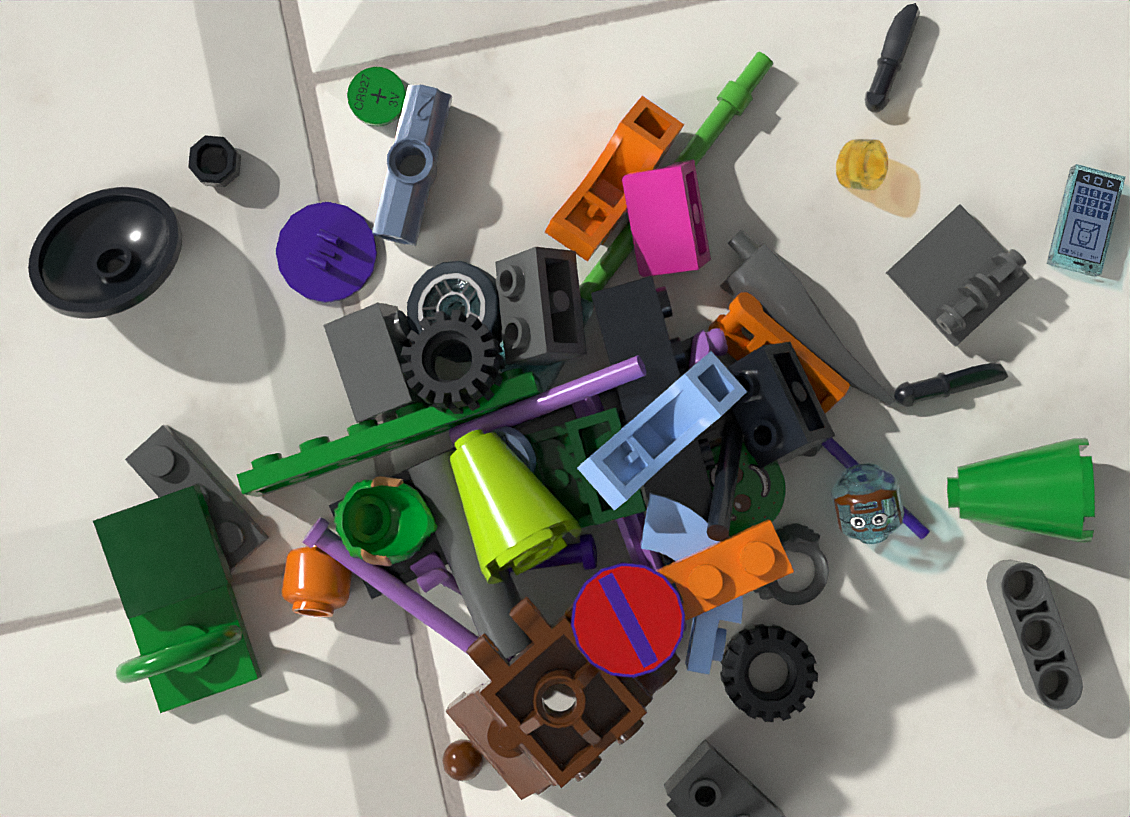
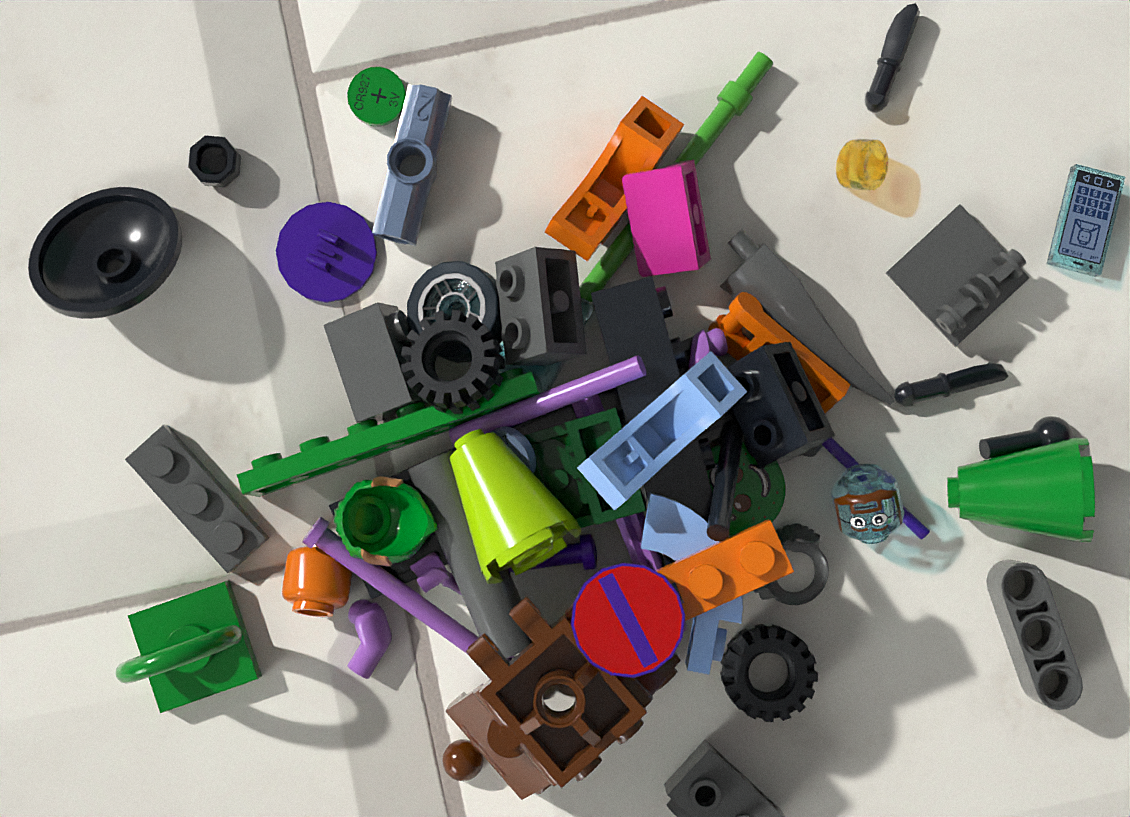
(163, 551): dark green slope -> none
(373, 634): none -> medium lavender arm
(1044, 432): none -> black bar

